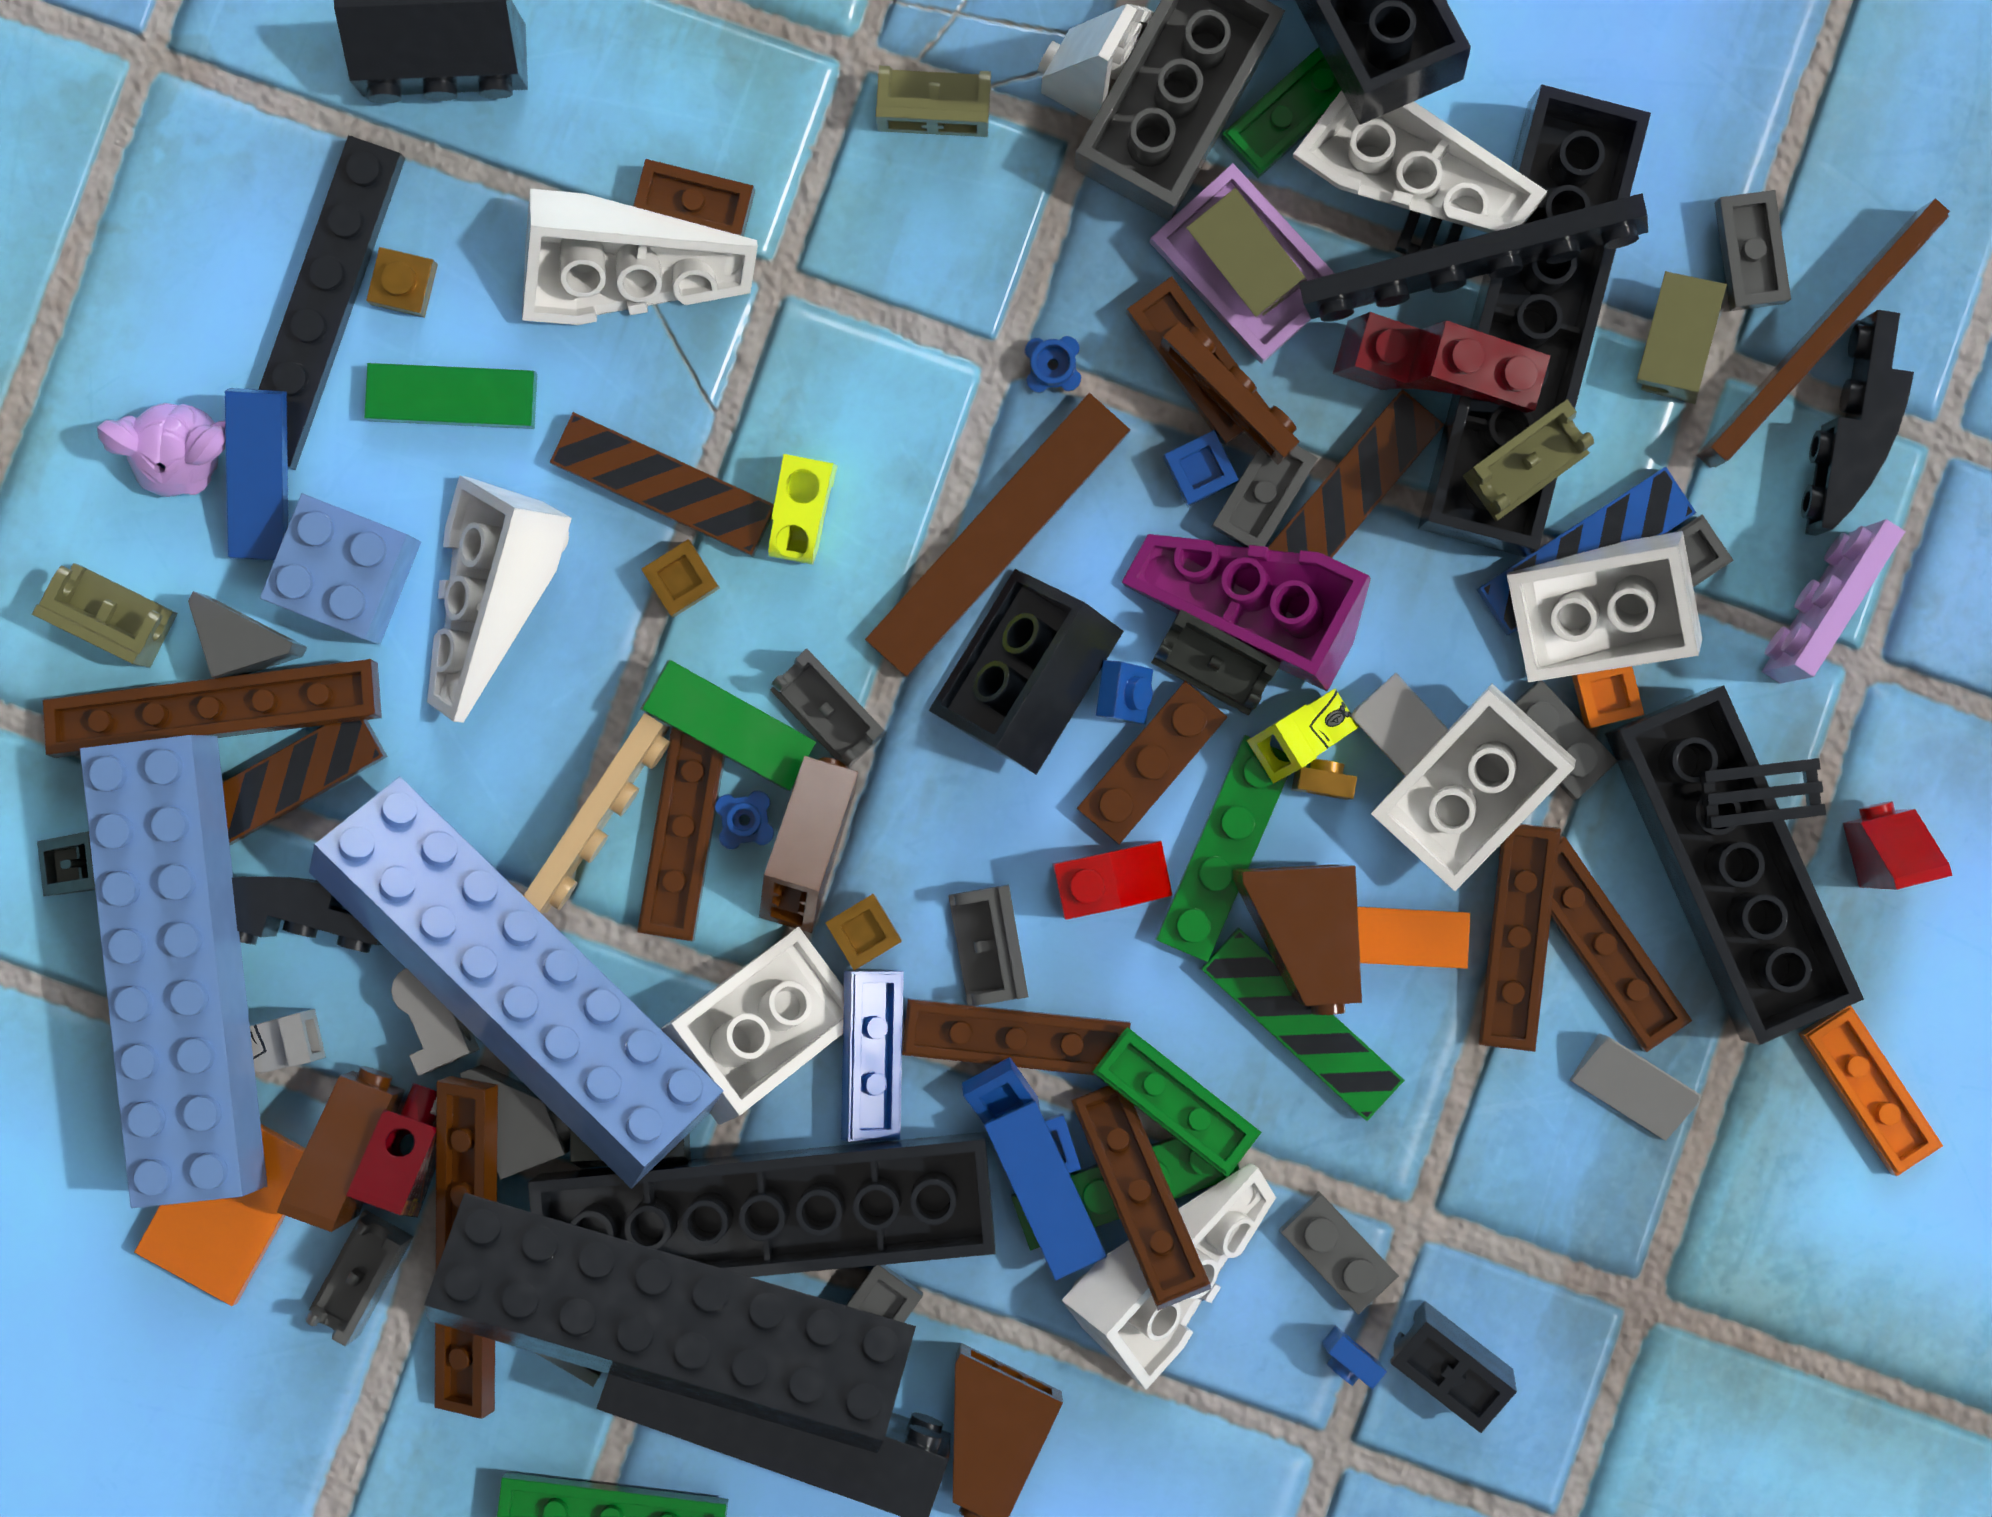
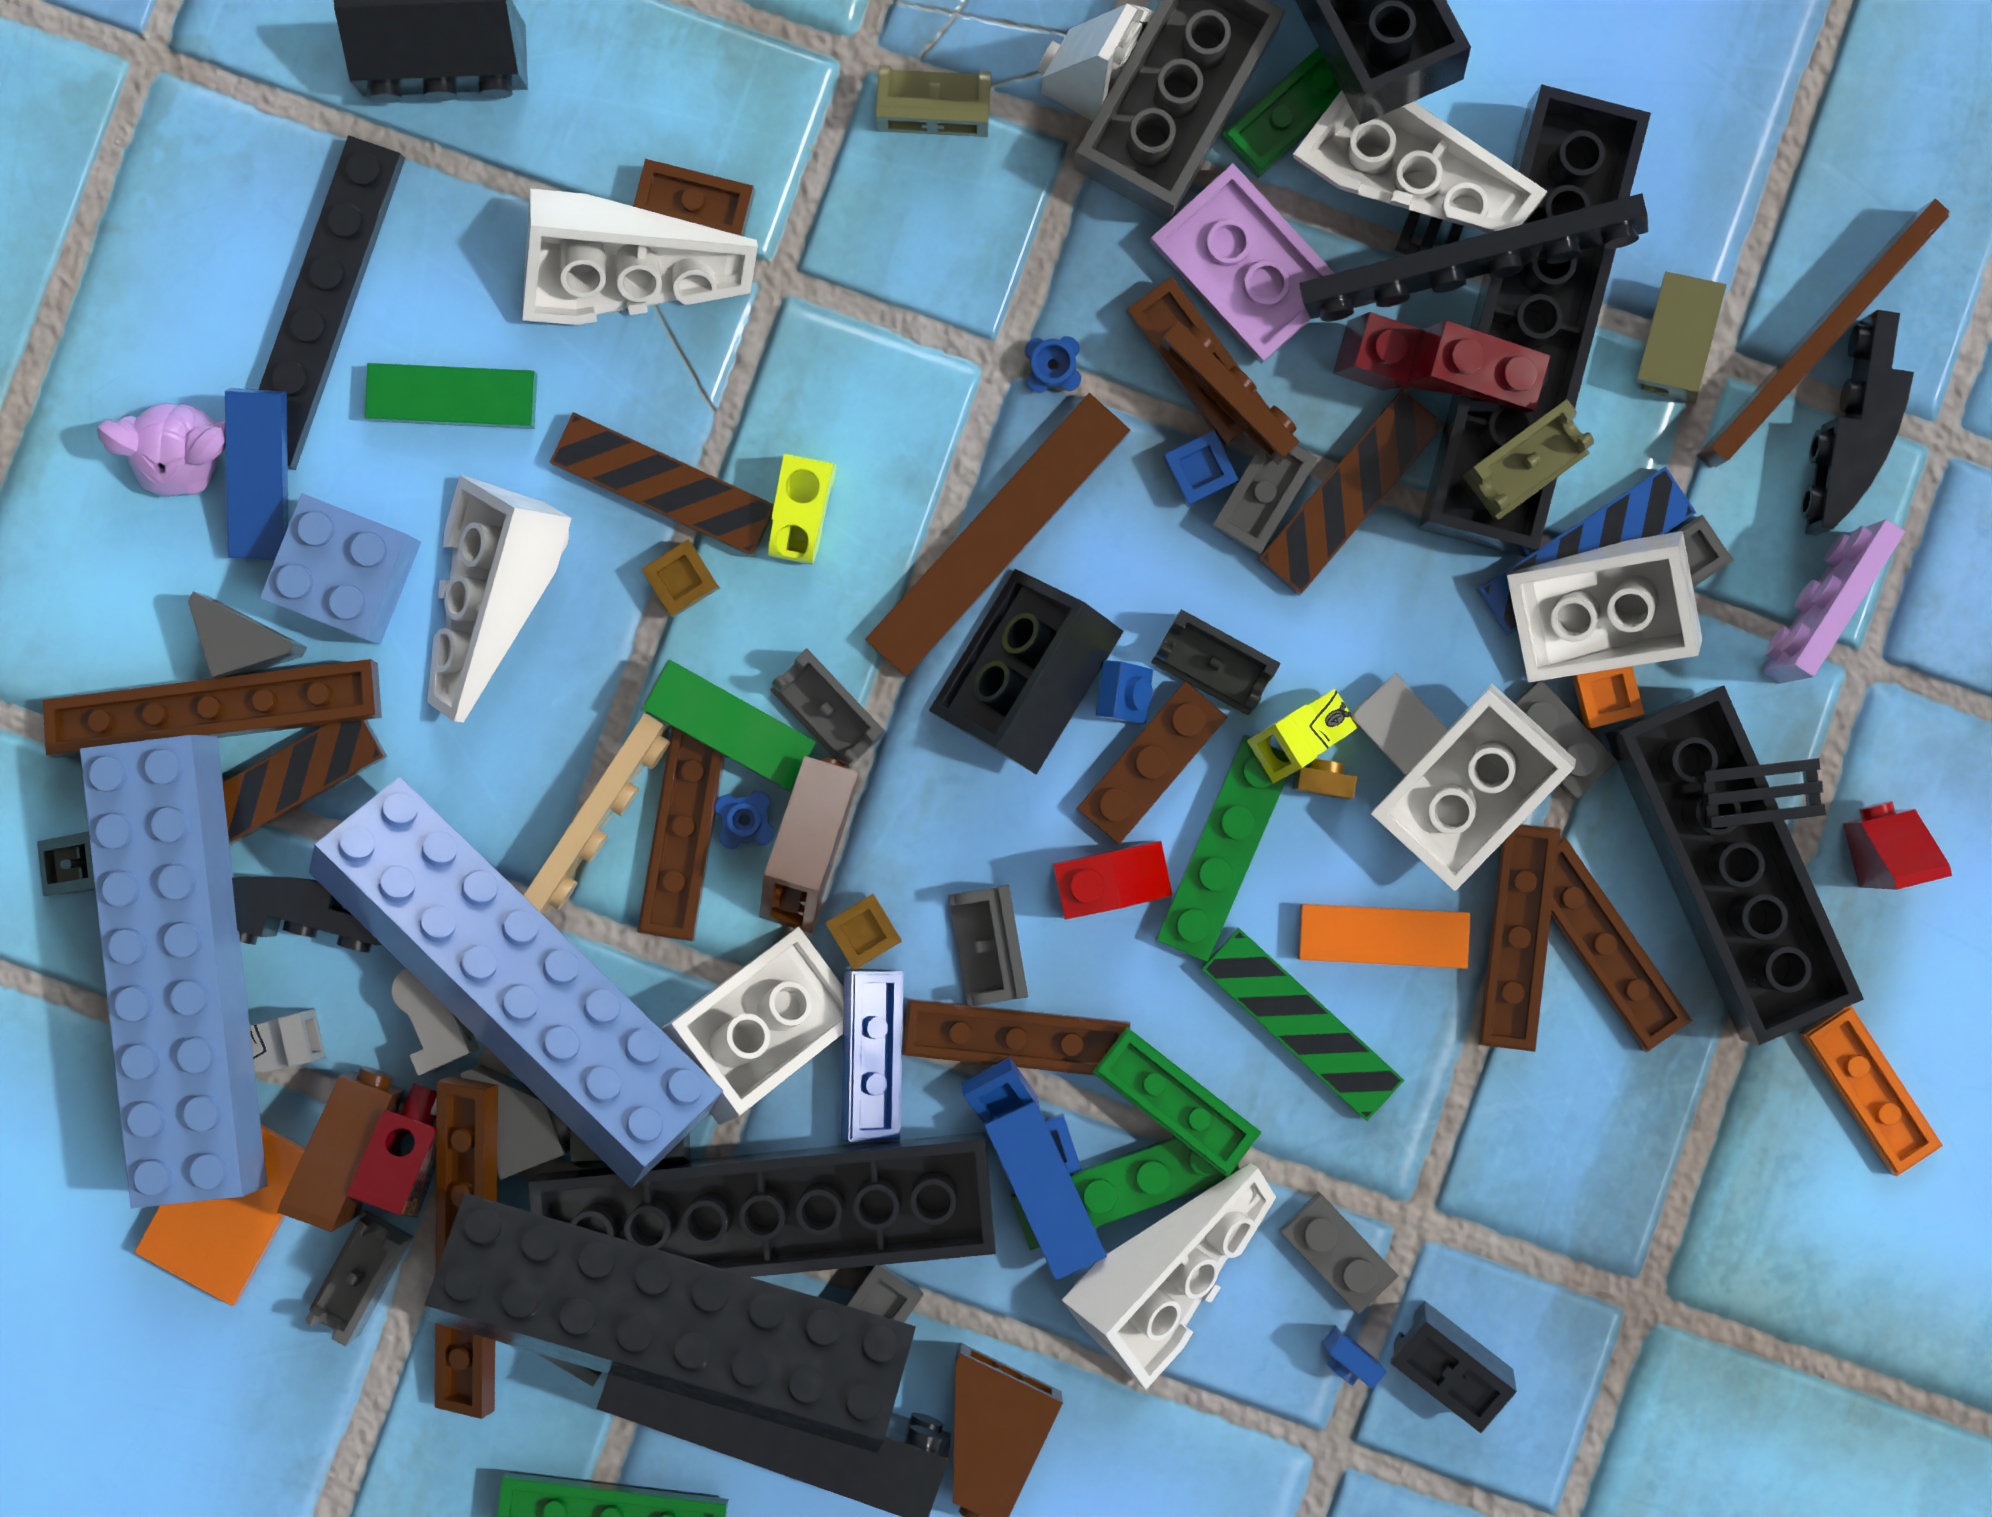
(105, 614): olive hinge -> none
(402, 282): pearl gold plate -> none
(1141, 1197): reddish brown tile -> none
(1246, 253): olive hinge -> none
(1278, 602): magenta wedge -> none
(1309, 929): reddish brown slope -> none
(1634, 1087): light grey slope -> none
(1752, 250): dark grey plate -> none

